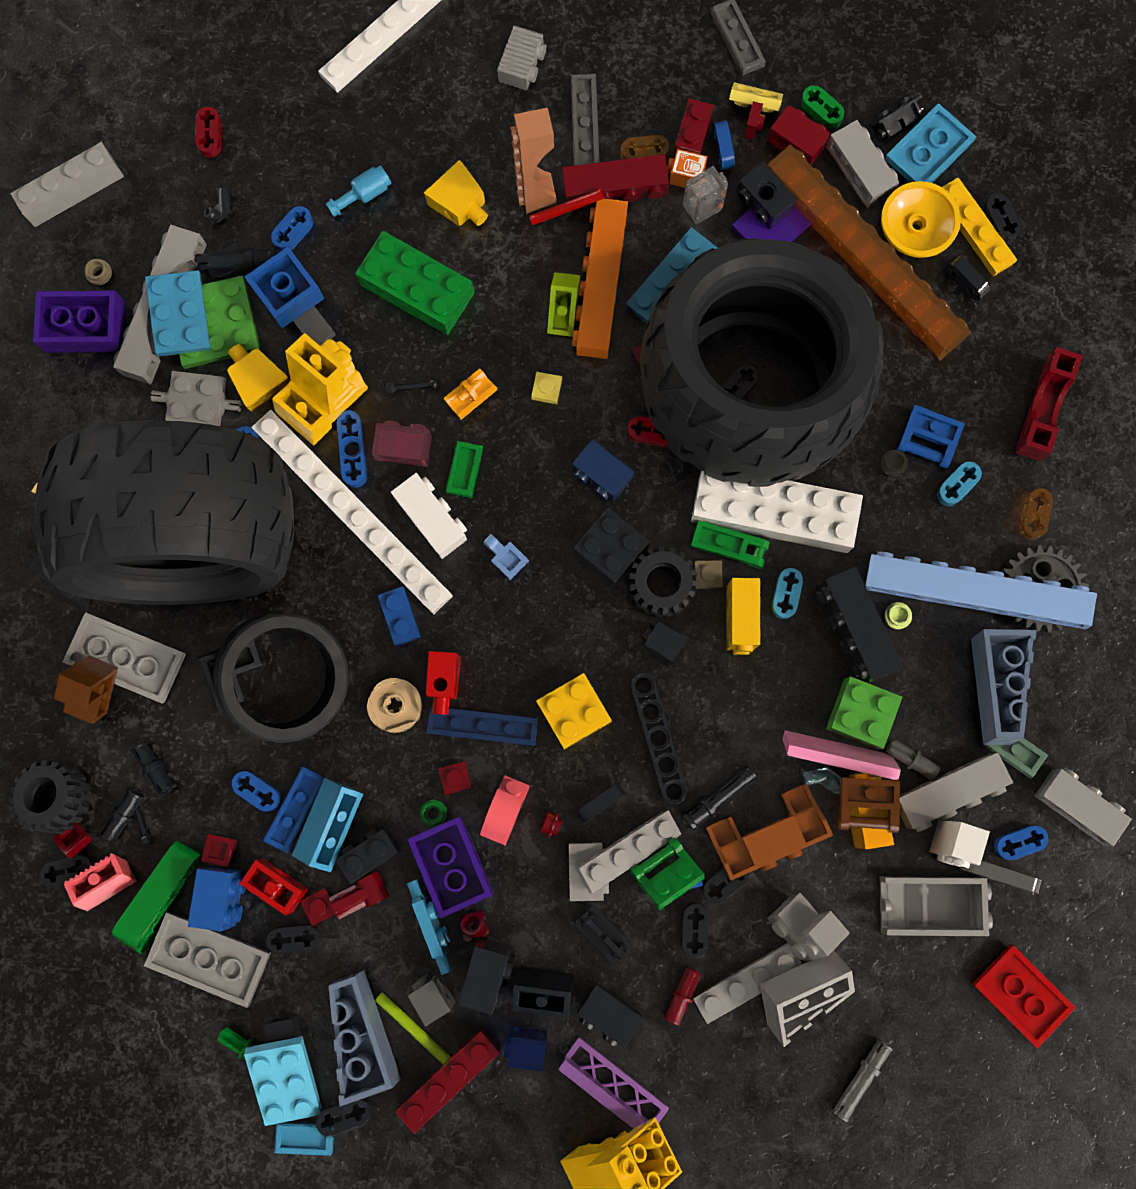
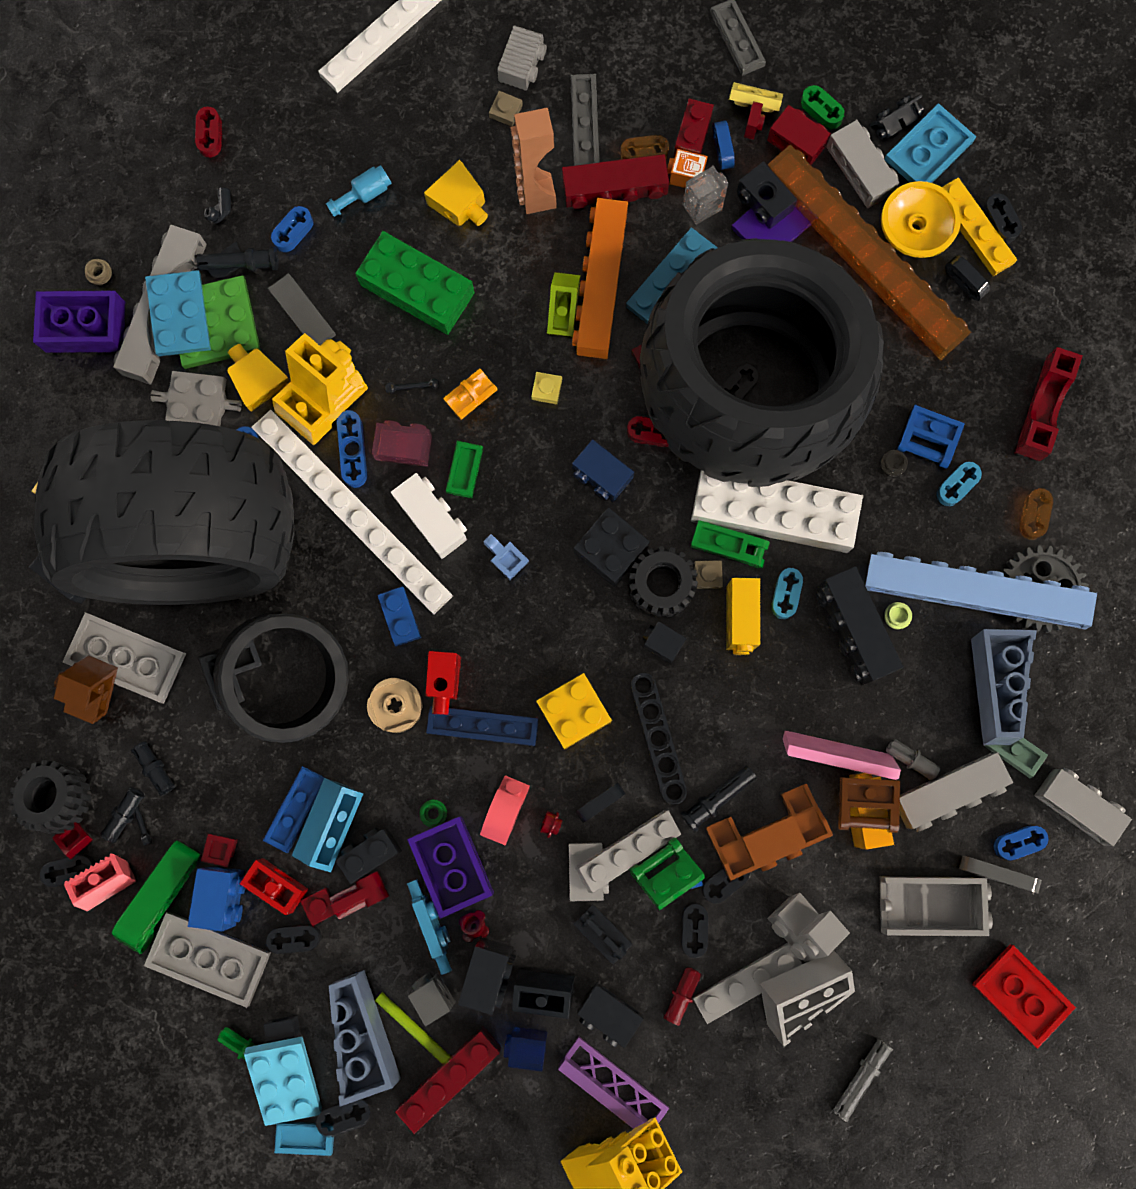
(67, 184): light grey brick -> none
(260, 786): blue beam -> none
(284, 287): blue brick -> none
(455, 778): dark red plate -> none
(504, 108): none -> dark tan plate
(567, 206): red bar -> none
(825, 777): clear light blue arm -> none
(864, 713): bright green brick -> none
(959, 843): white brick -> none

